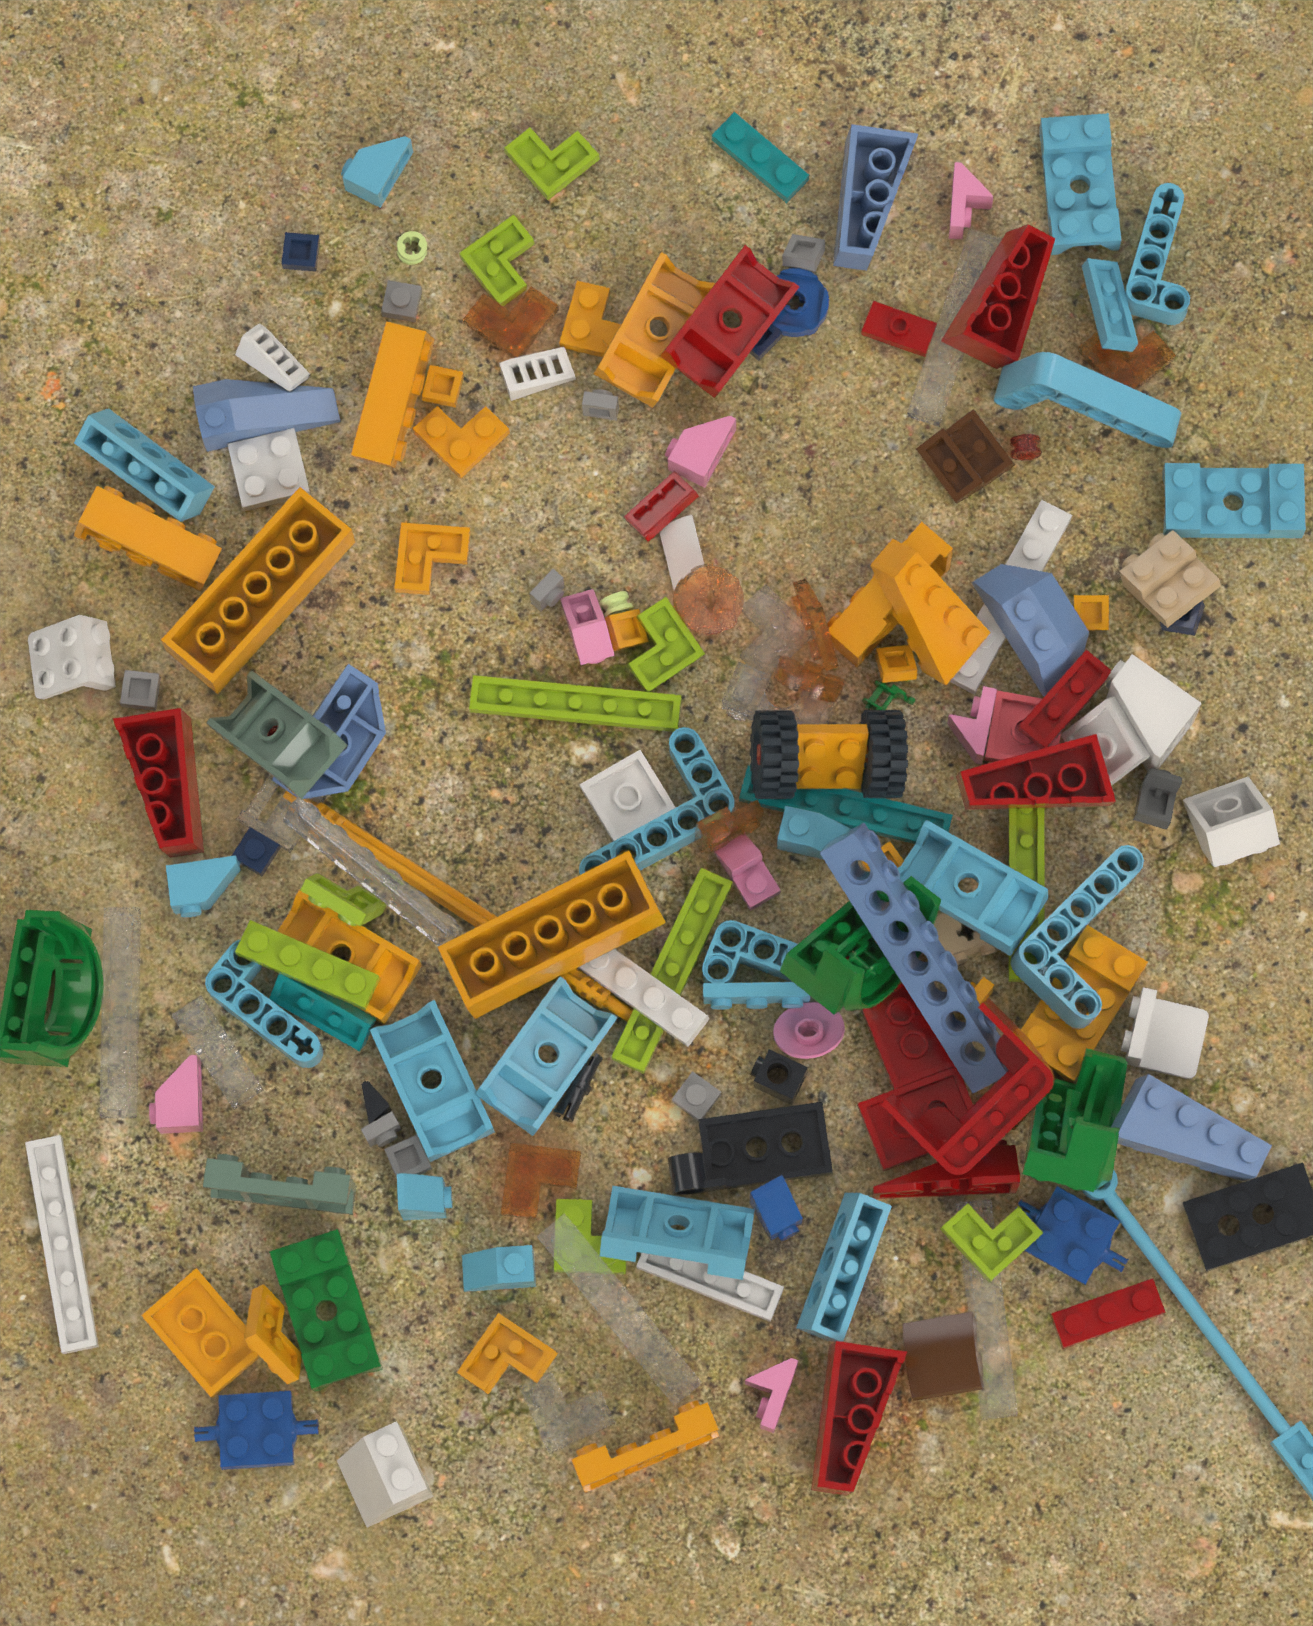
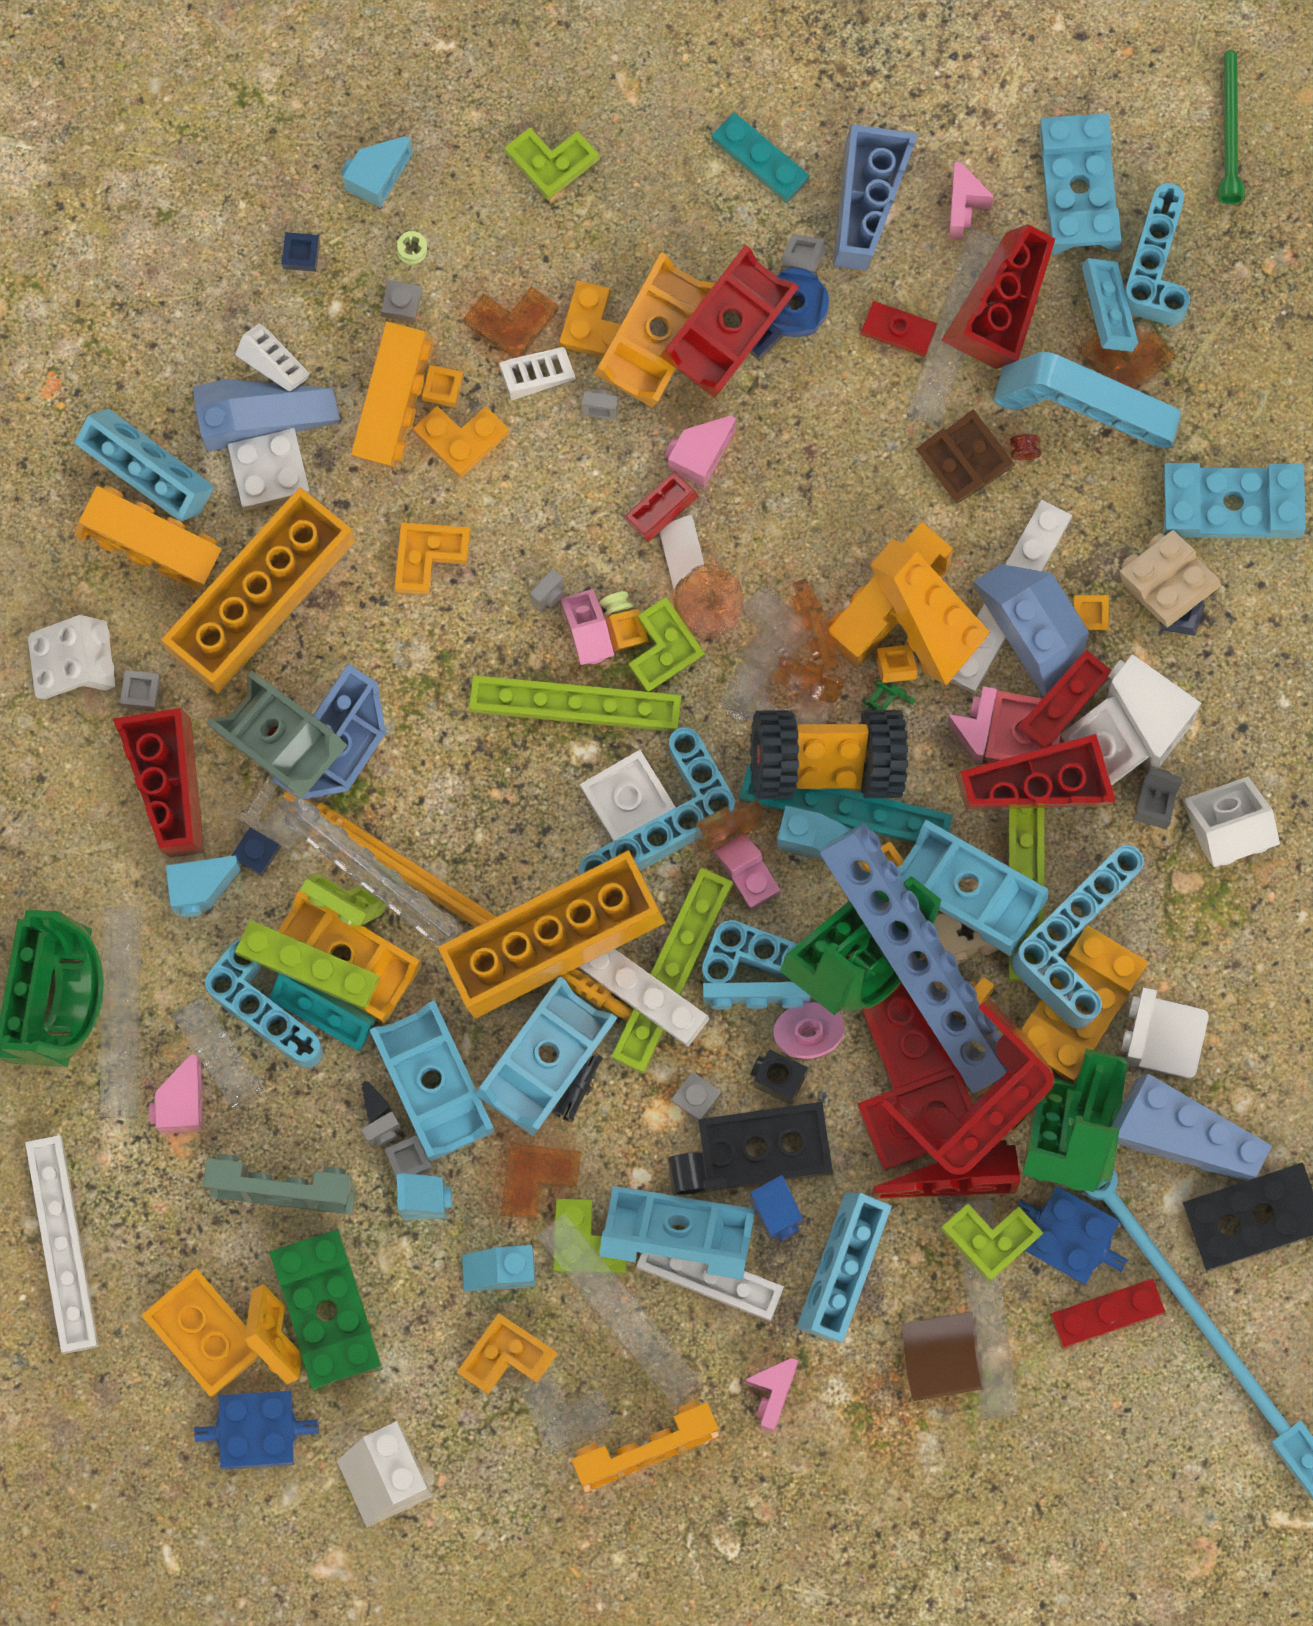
(490, 259): lime plate -> none
(852, 1407): red wedge -> none
(1231, 188): none -> green piece

